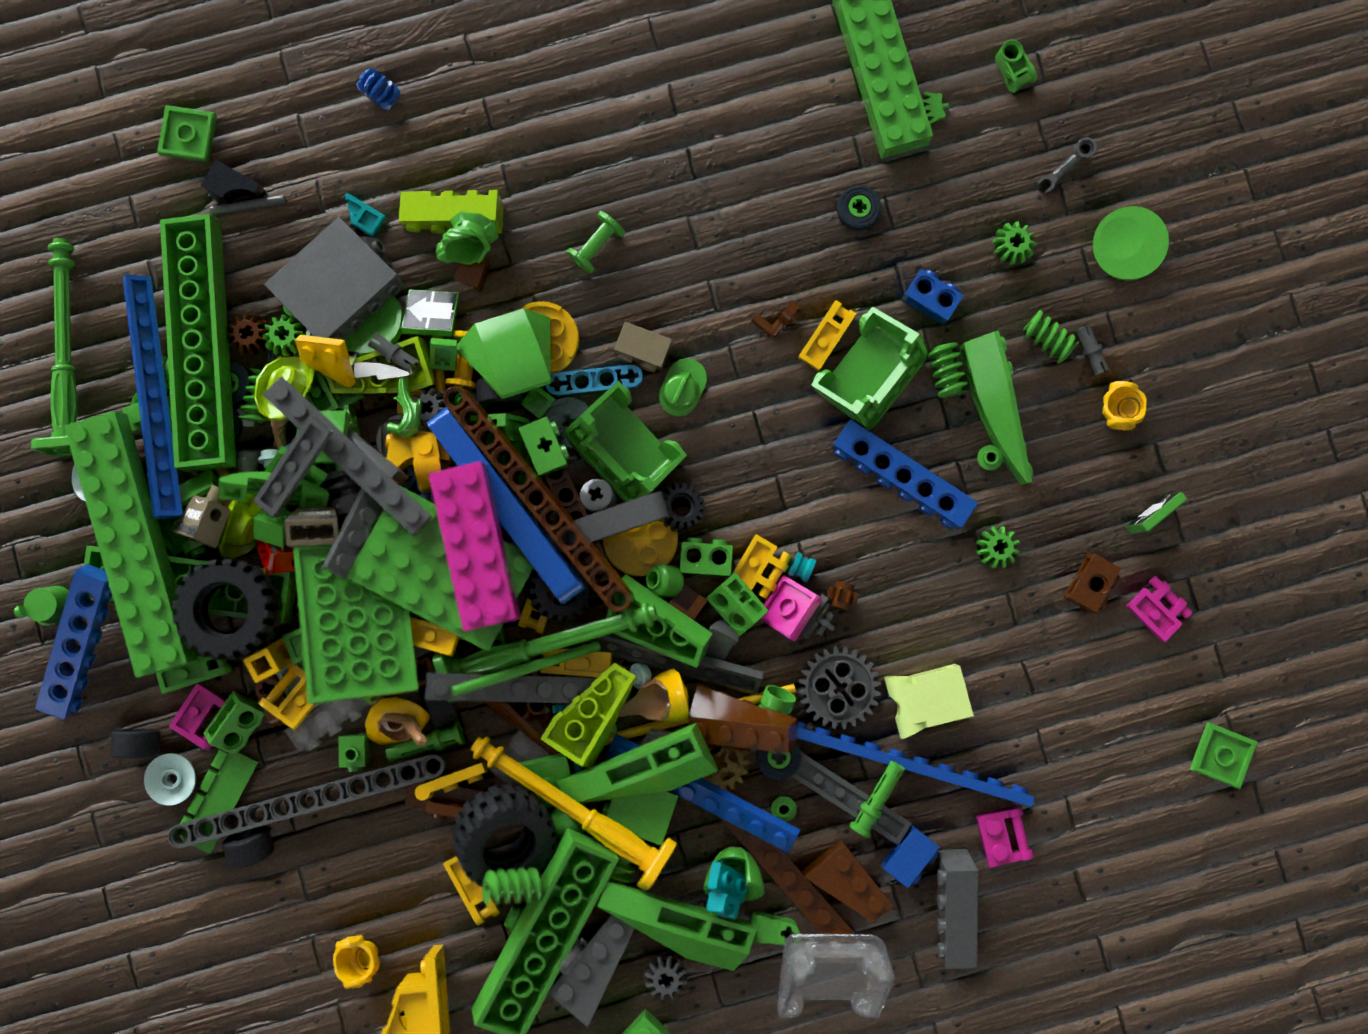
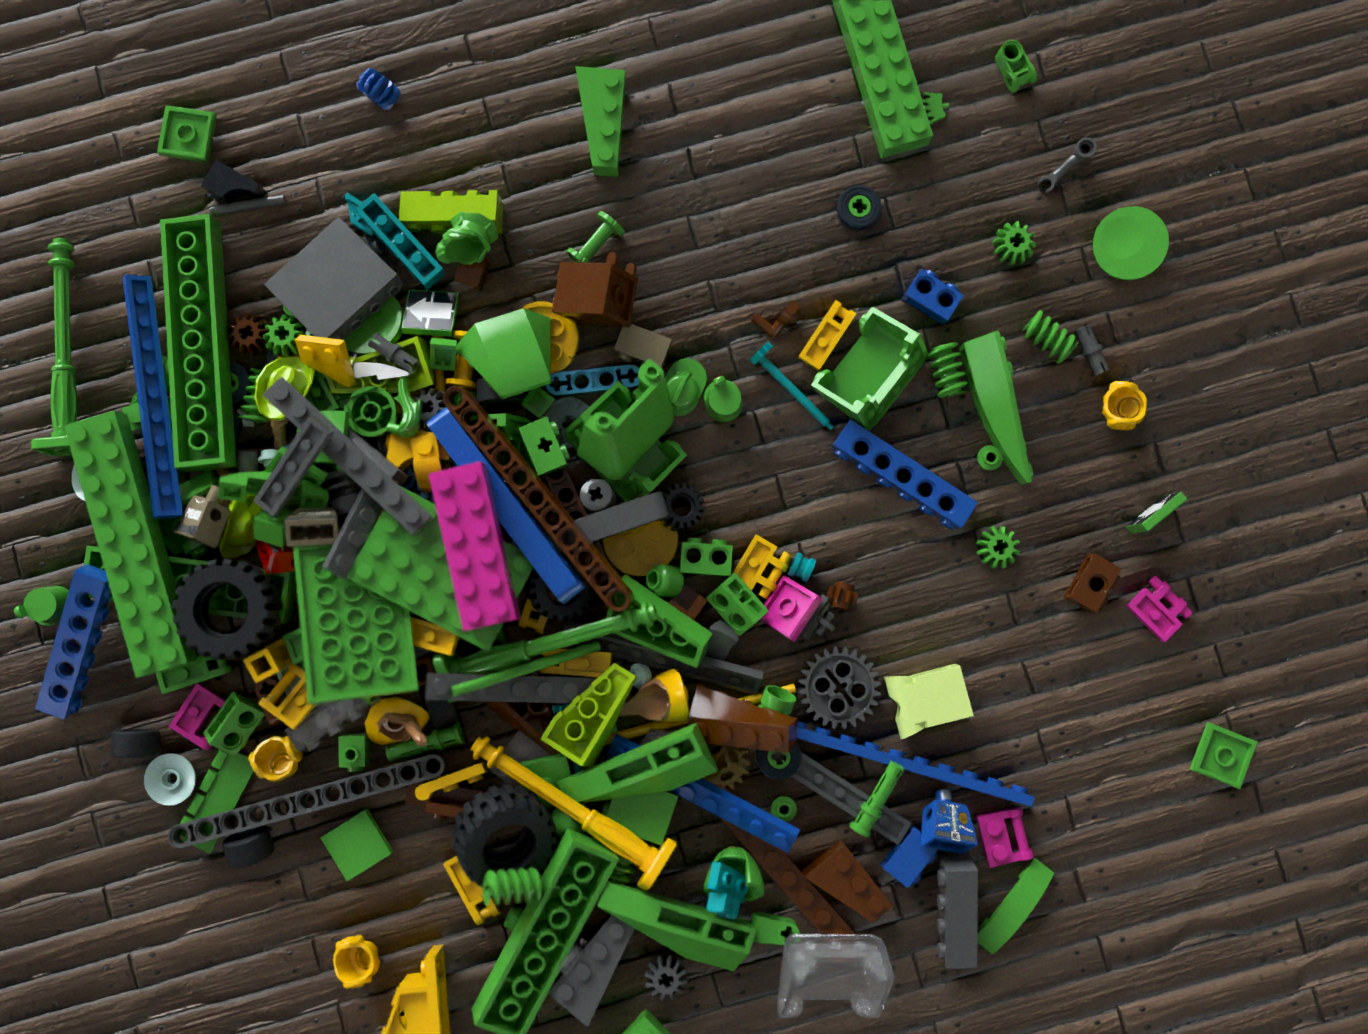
(275, 759): none -> yellow hair
(357, 844): none -> bright green slope
(372, 411): none -> bright green cylinder
(400, 241): none -> teal brick
(596, 292): none -> reddish brown container
(603, 111): none -> bright green wedge
(619, 444): none -> bright green windscreen
(723, 400): none -> bright green hat
(760, 357): none -> teal piece
(947, 825): none -> blue torso
(1015, 907): none -> bright green slope

